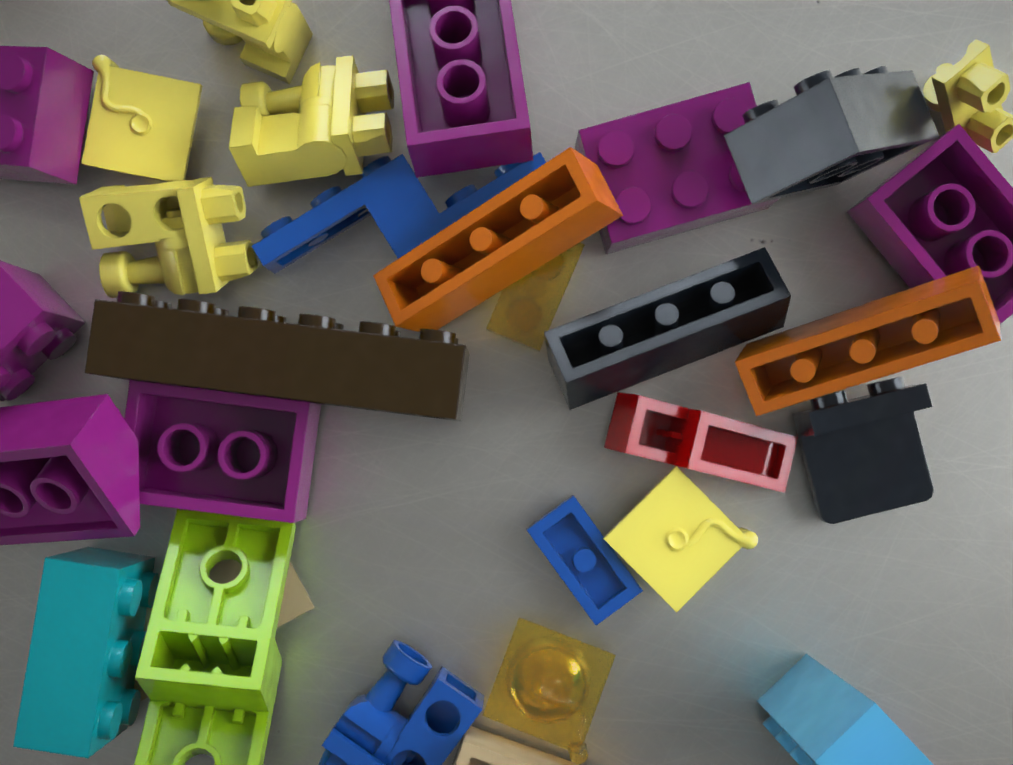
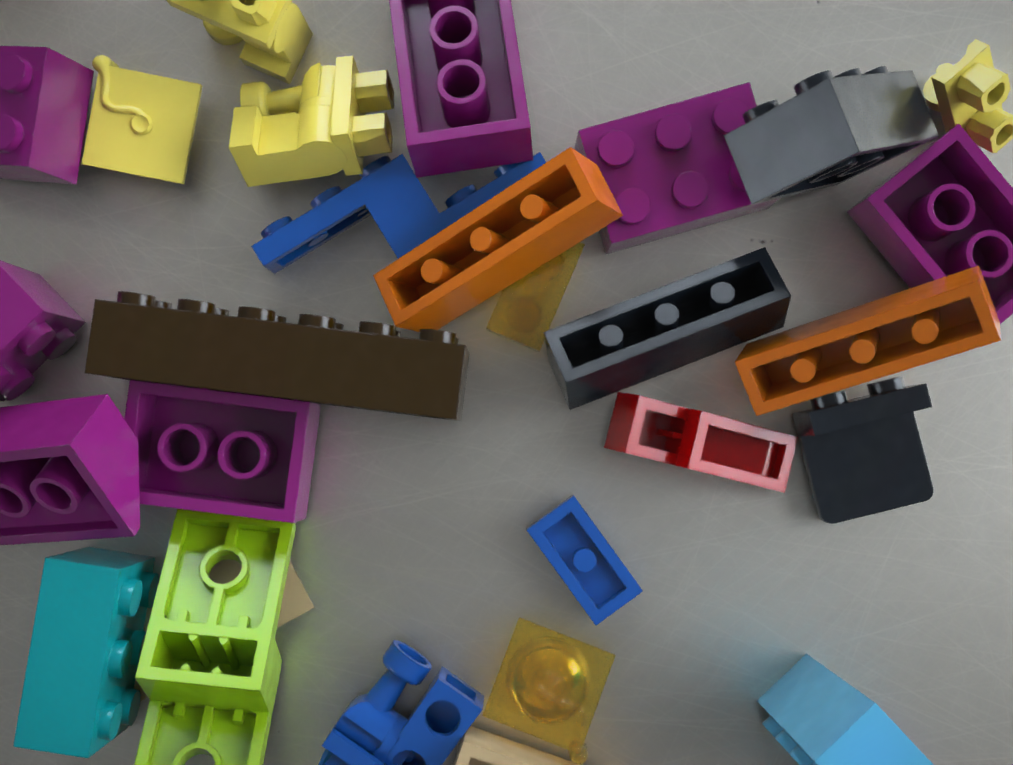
(184, 225): light yellow hips -> none
(677, 539): light yellow hat -> none

